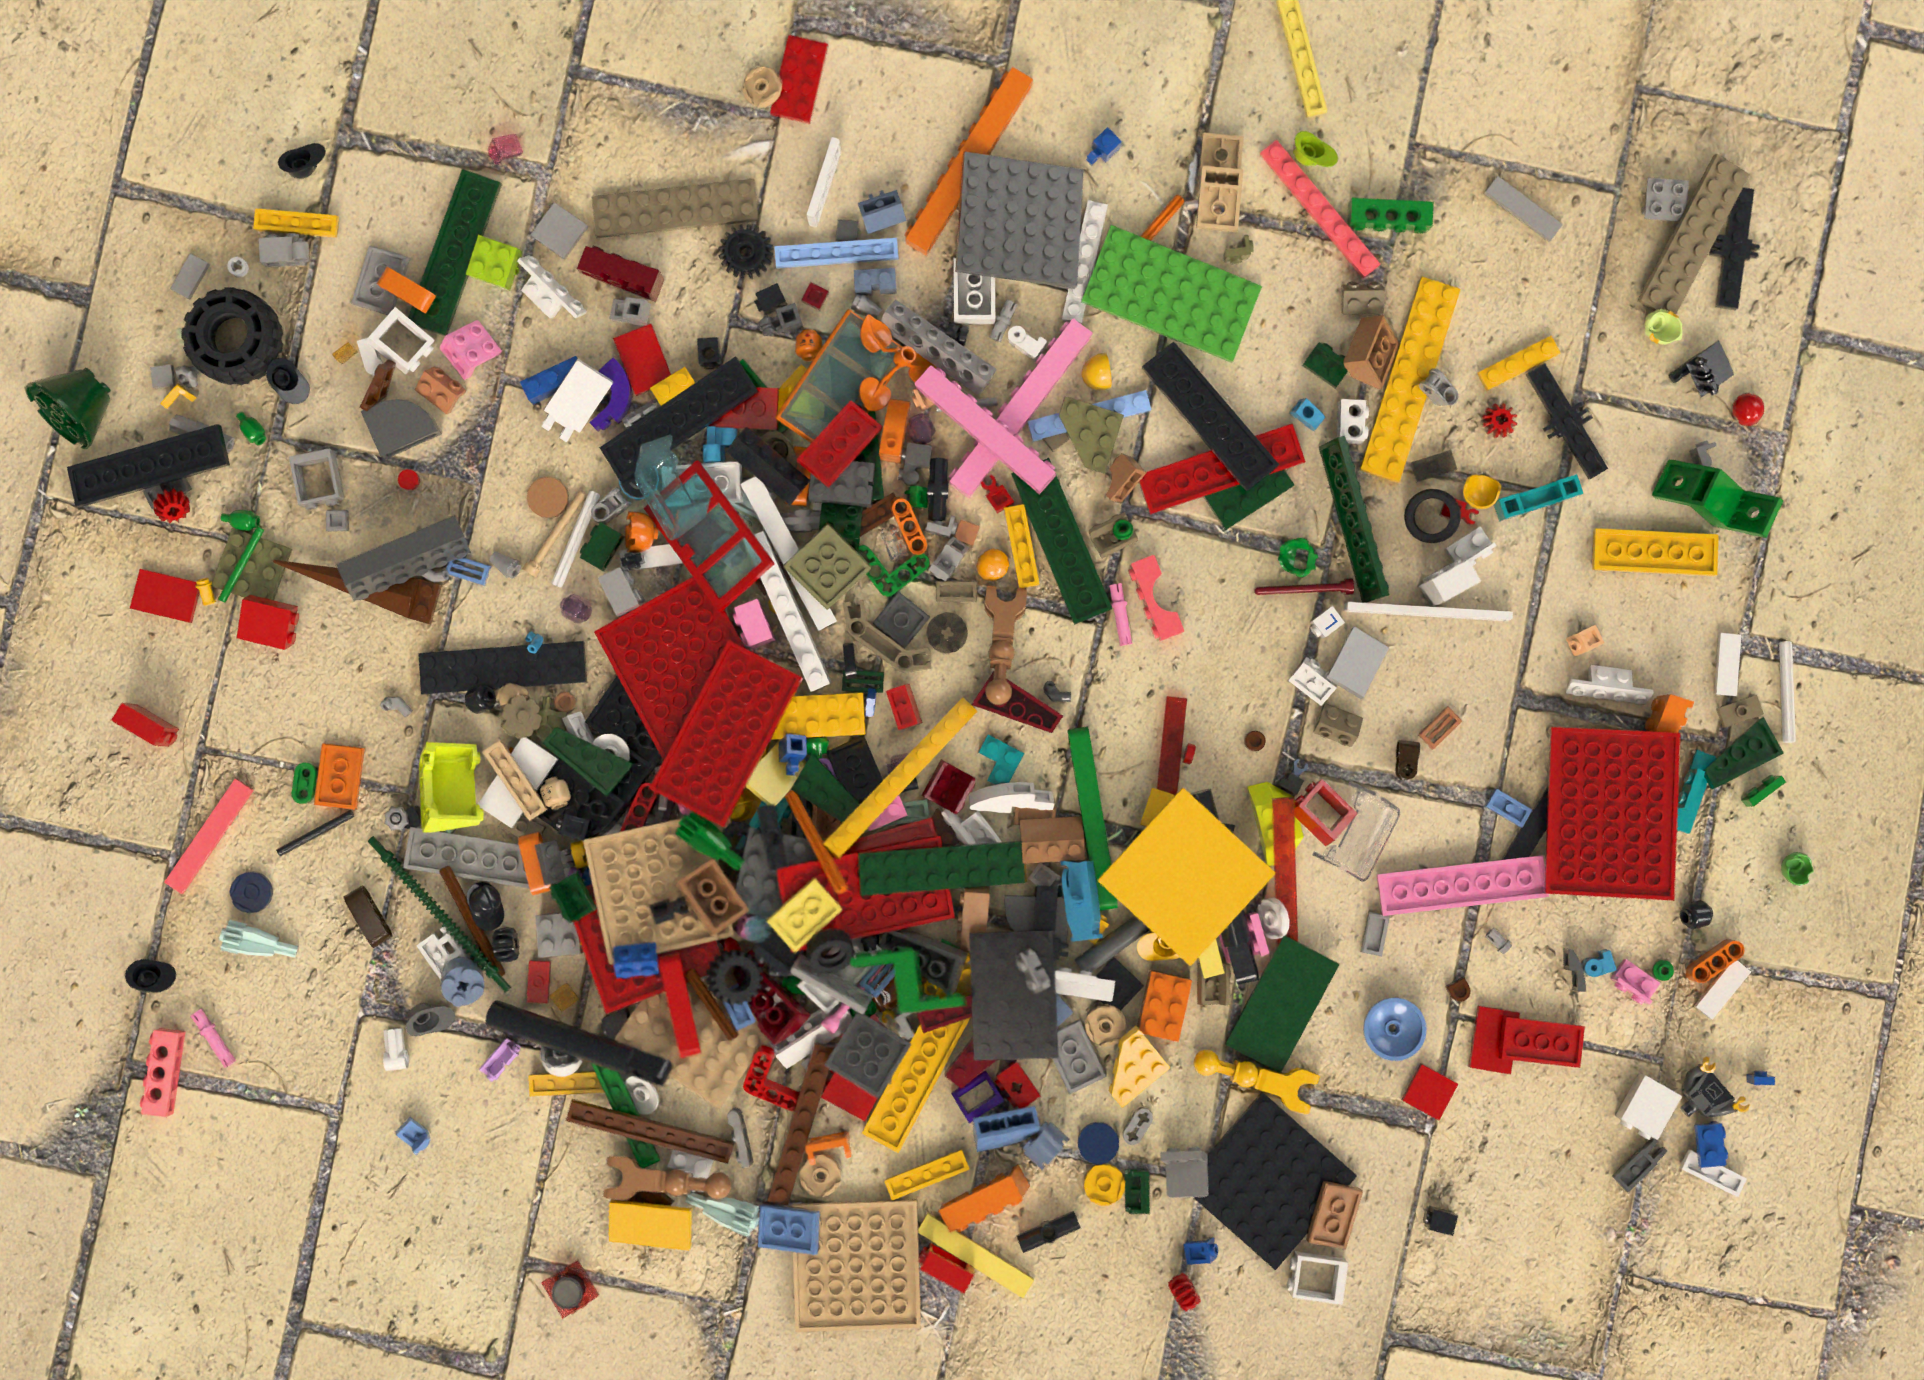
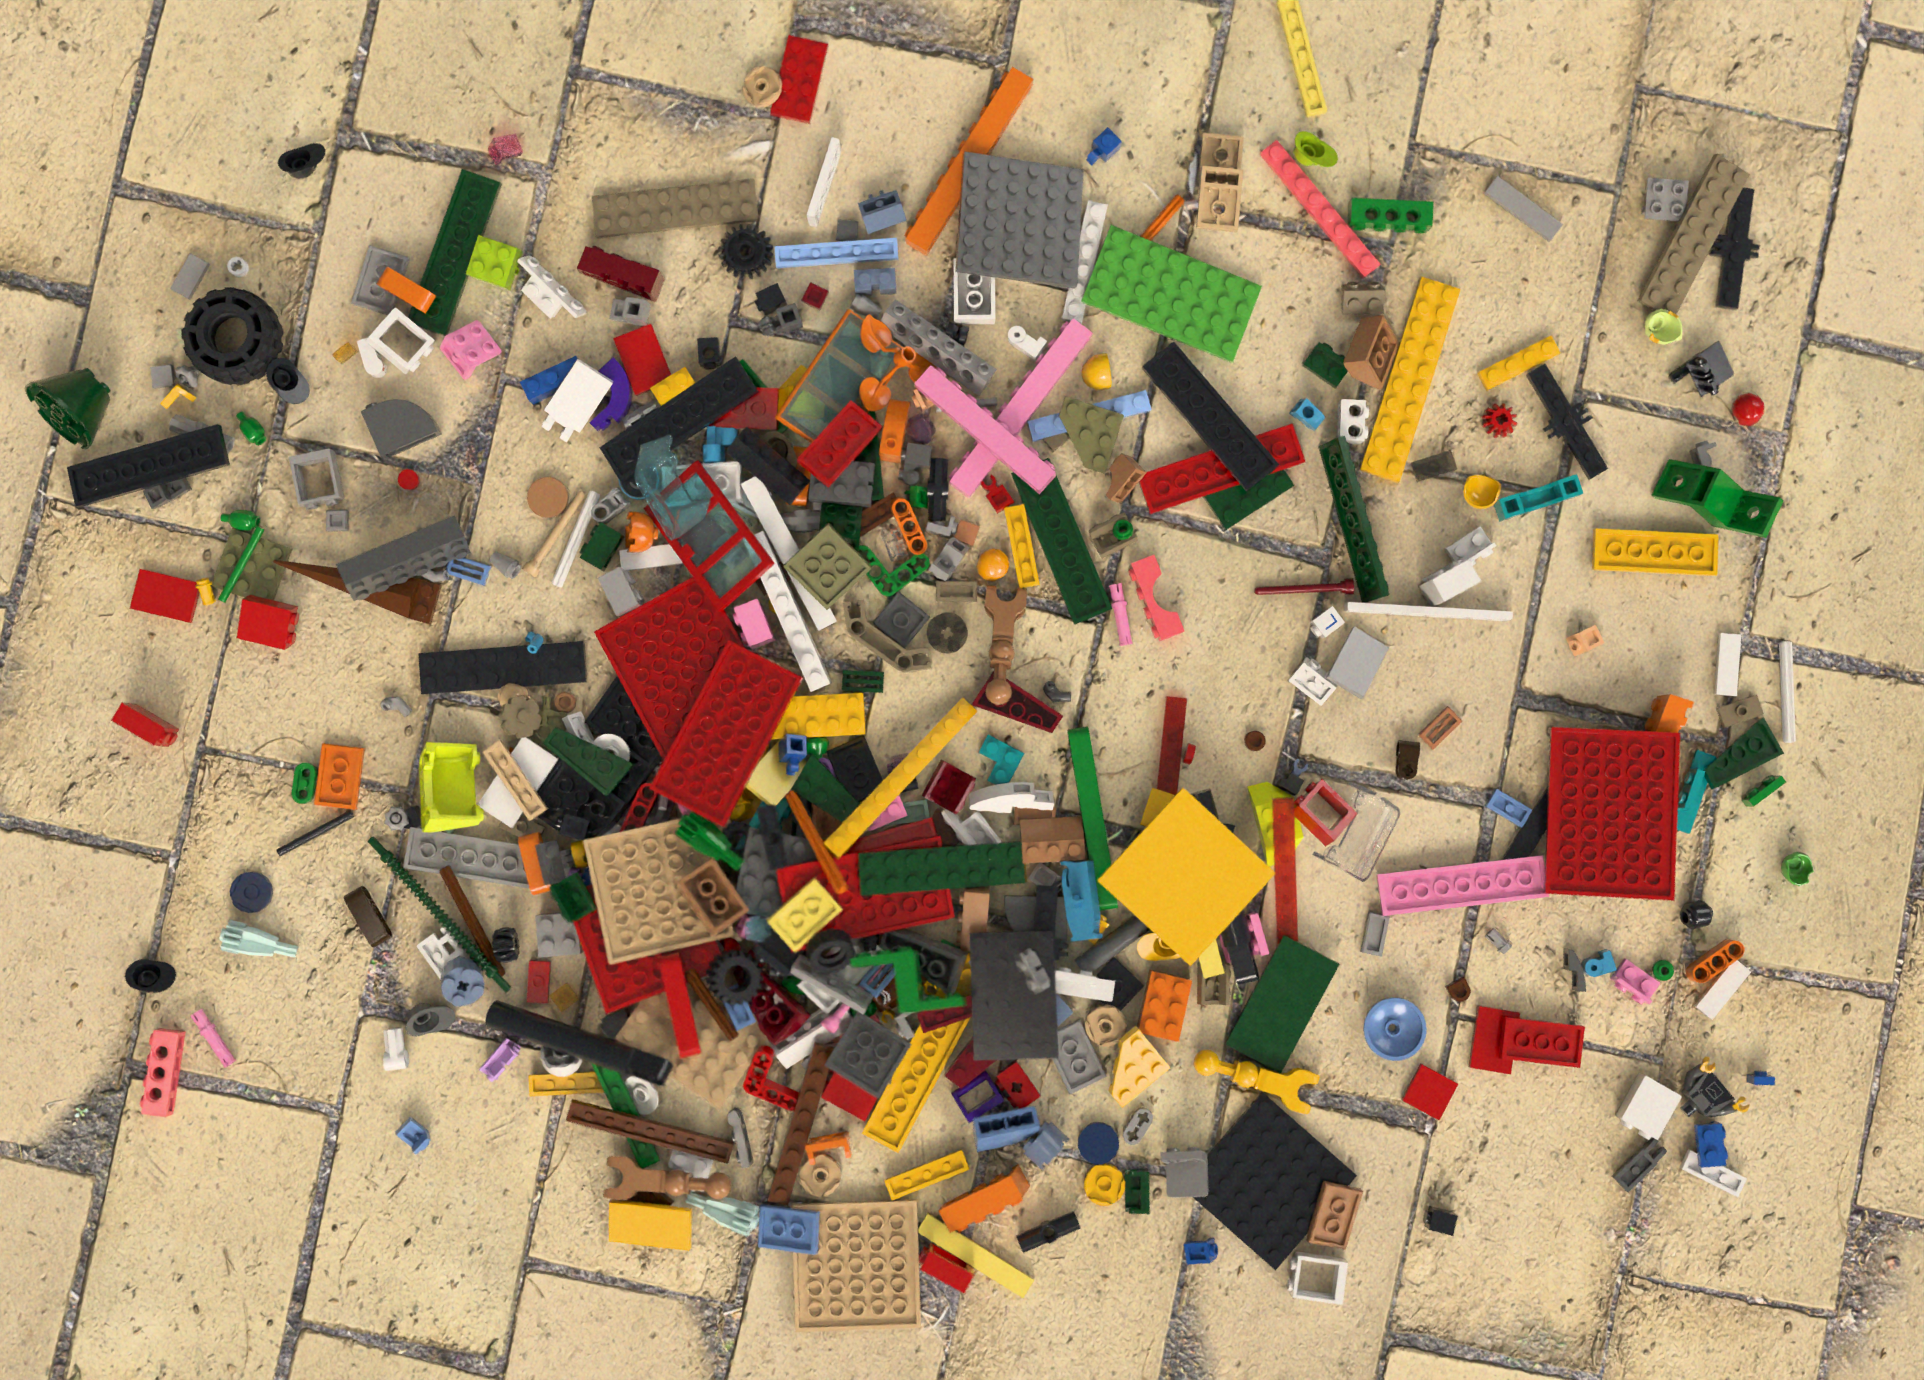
(171, 505): red gear -> none
(209, 836): coral tile -> none
(283, 251): light grey hinge -> none
(296, 223): yellow plate -> none
(379, 386): reddish brown wing -> none
(439, 389): nougat bracket -> none
(480, 699): black head -> none
(485, 906): black piece -> none
(555, 793): tan head -> none
(559, 231): light grey tile -> none
(568, 1290): piece -> none
(576, 608): head -> none
(632, 561): black plate -> none
(635, 960): blue bracket -> none
(665, 910): black plate -> none
(808, 344): orange head -> none
(849, 661): black beam -> none
(871, 702): tile -> none
(904, 706): red hinge -> none
(1003, 321): light grey pin -> none
(1184, 1292): red gear -> none
(1236, 255): olive bracket -> none
(1273, 918): white tile -> none
(1288, 554): green helmet -> none
(1338, 725): dark tan bracket -> none
(1415, 531): black tyre -> none
(1439, 389): light grey piece -> none
(1464, 512): red plate -> none
(1609, 684): white bracket -> none

